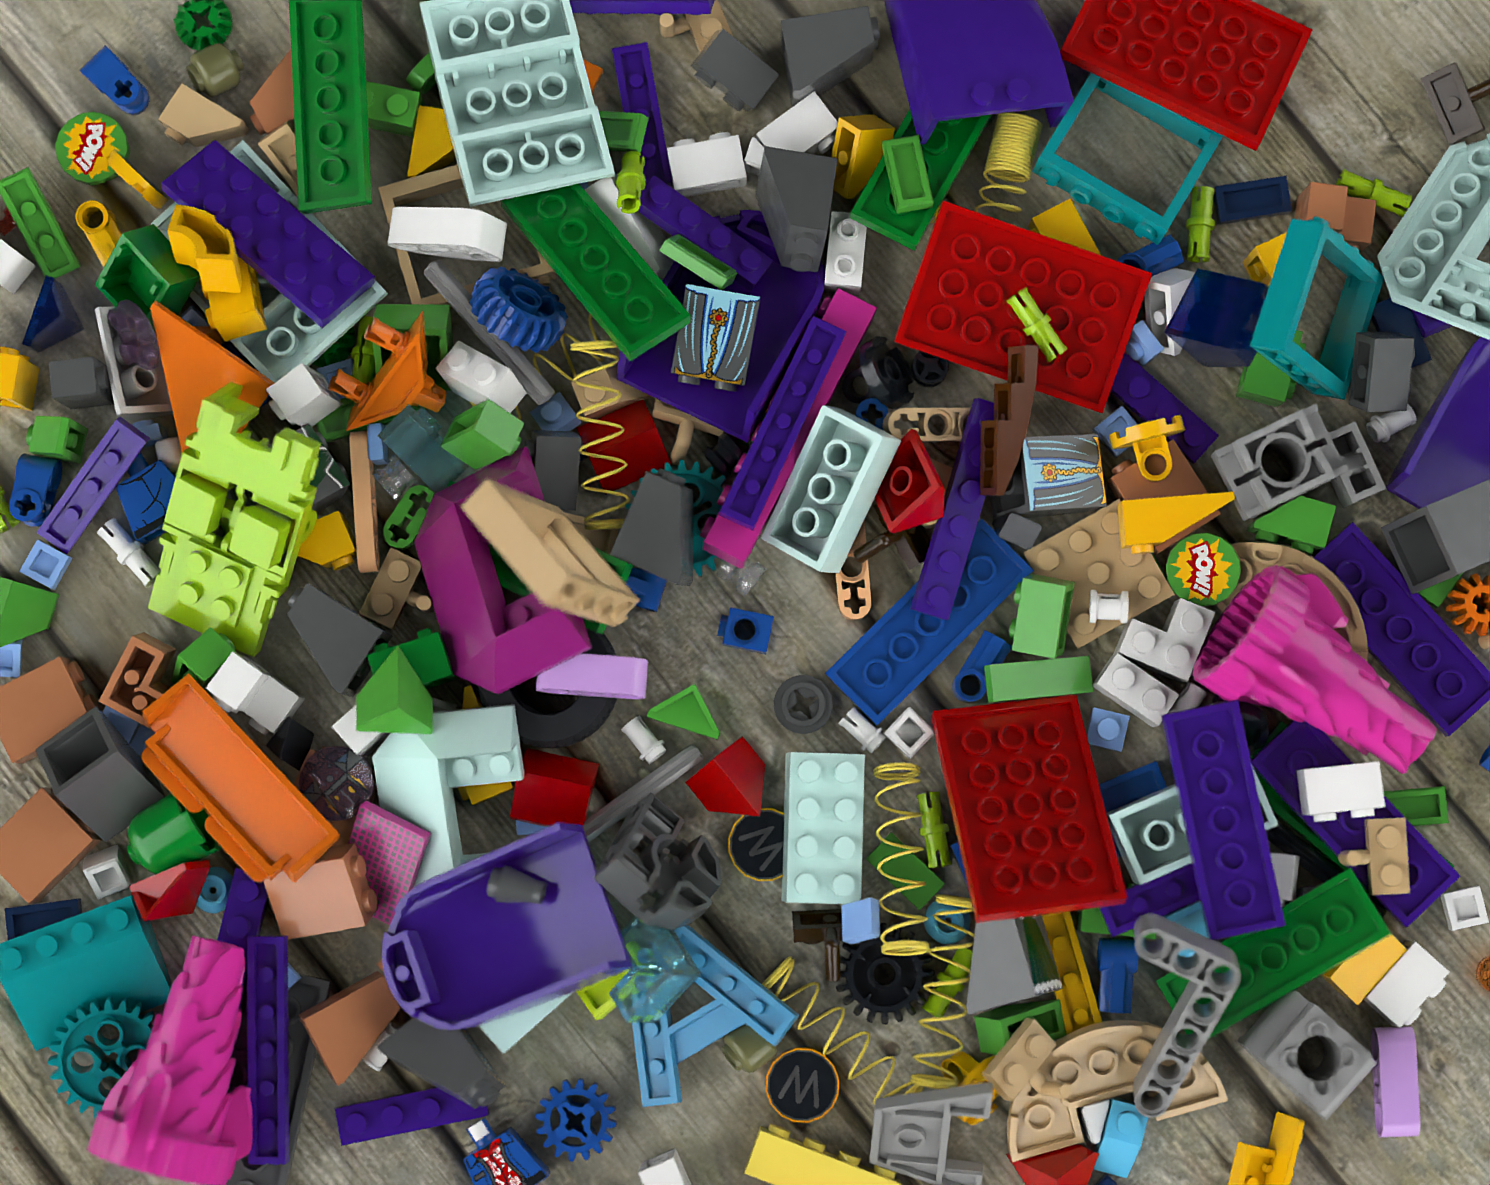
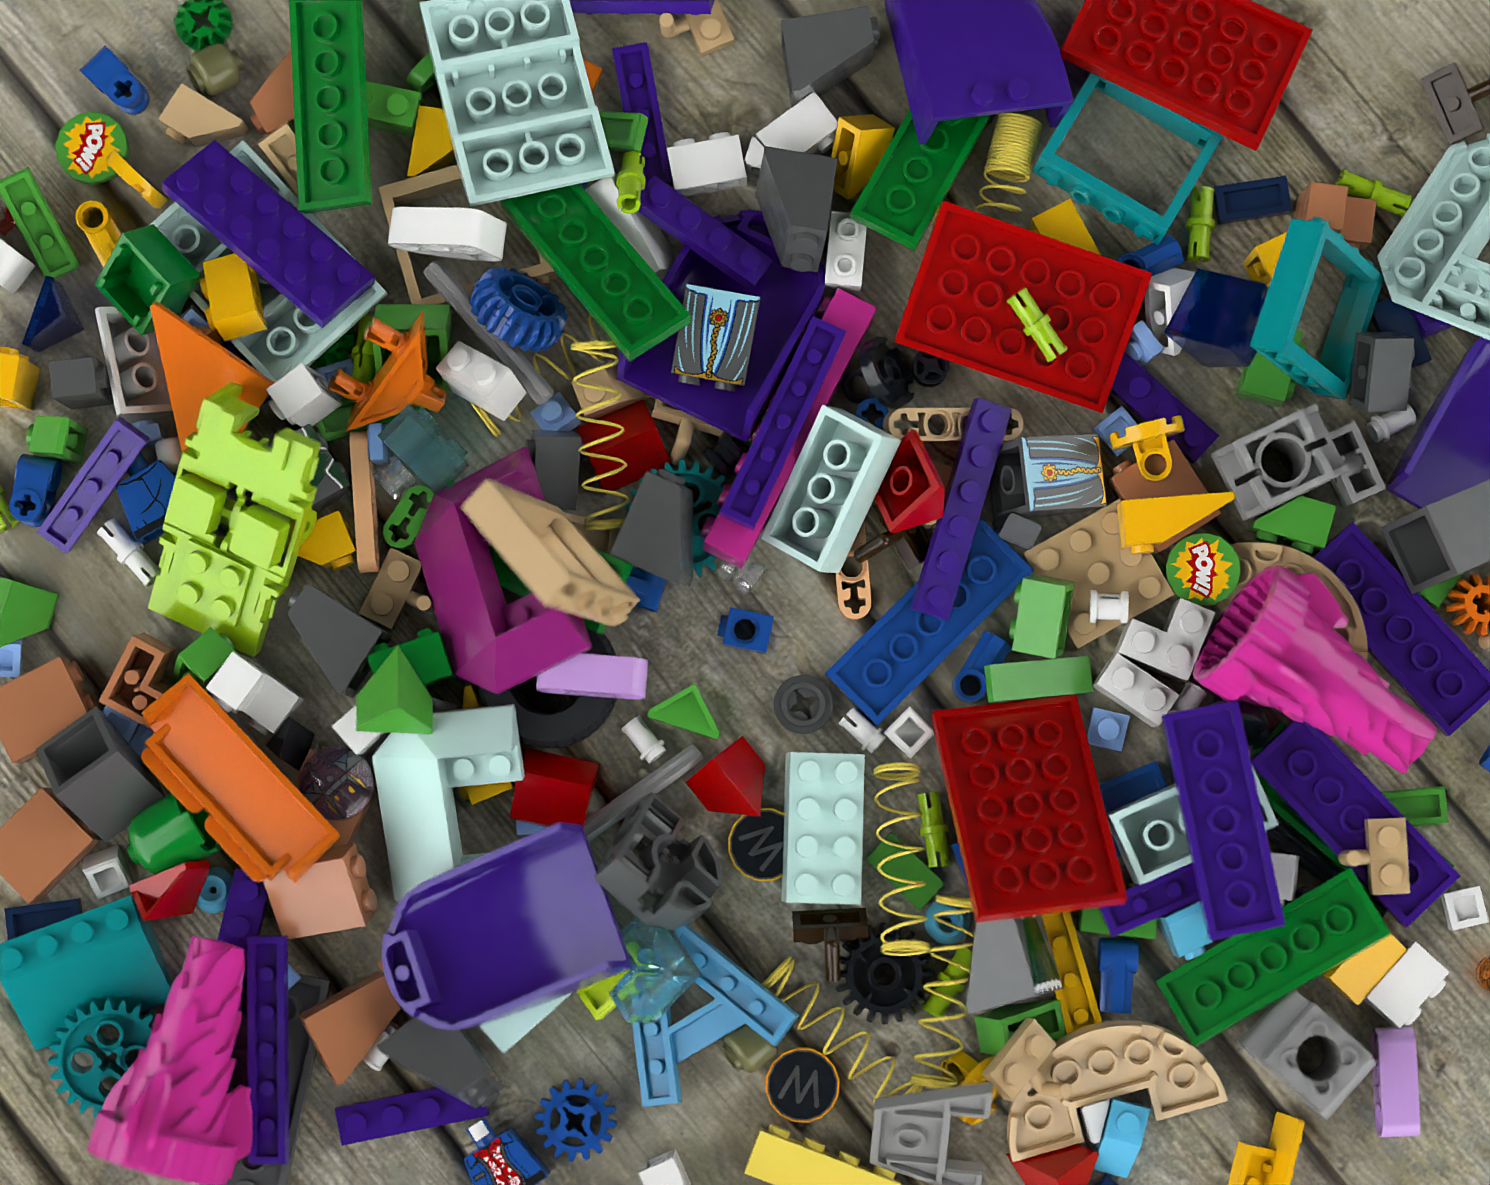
(46, 564): light blue plate -> none
(136, 334): clear purple dish -> none
(206, 247): yellow brick -> none
(391, 855): dark pink tile -> none
(483, 435): bright green piece -> none
(514, 886): dark grey cone -> none
(698, 261): bright green tile -> none
(733, 71): dark grey brick -> none
(860, 920): light blue tile -> none
(907, 174): bright green tile -> none
(1005, 435): reddish brown slope -> none
(1187, 1012): light grey beam -> none
(1341, 789): white brick -> none

